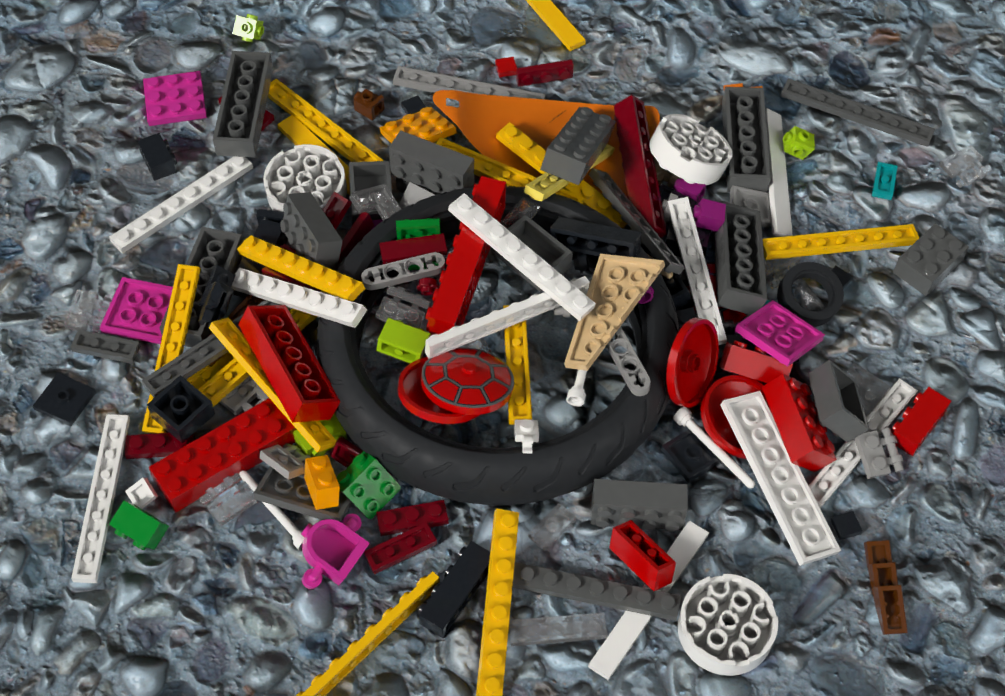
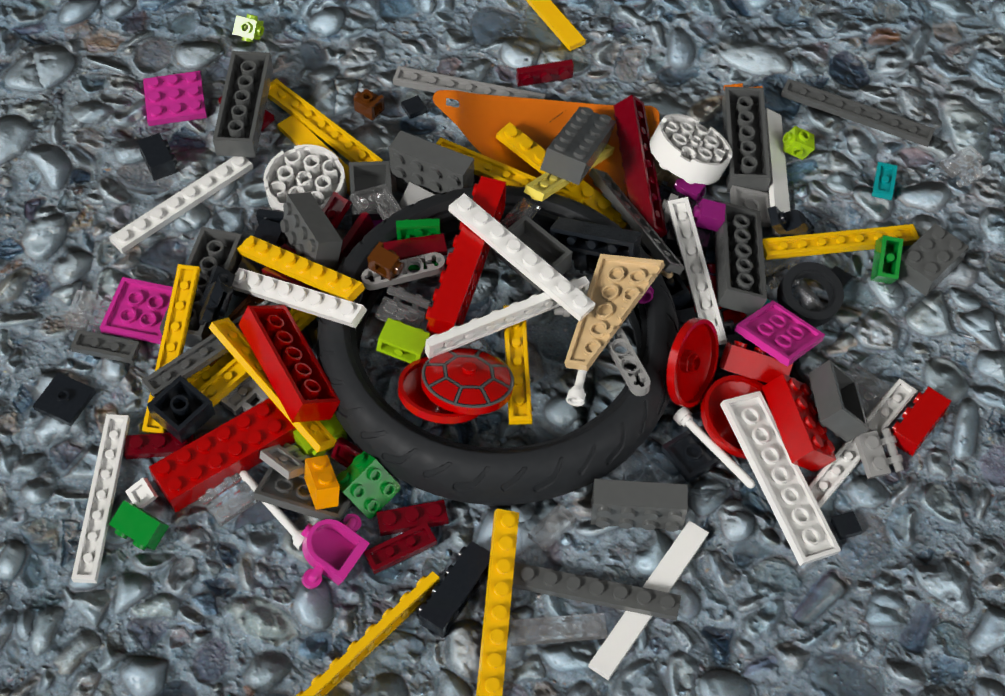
(384, 262): none -> reddish brown brick
(424, 124): light orange plate -> none
(427, 286): dark red plate -> none
(506, 66): red tile -> none
(527, 433): white plate -> none
(642, 555): red brick -> none
(732, 647): white brick -> none
(790, 222): none -> black plate
(885, 587): reddish brown slope -> none
(887, 259): none -> green brick

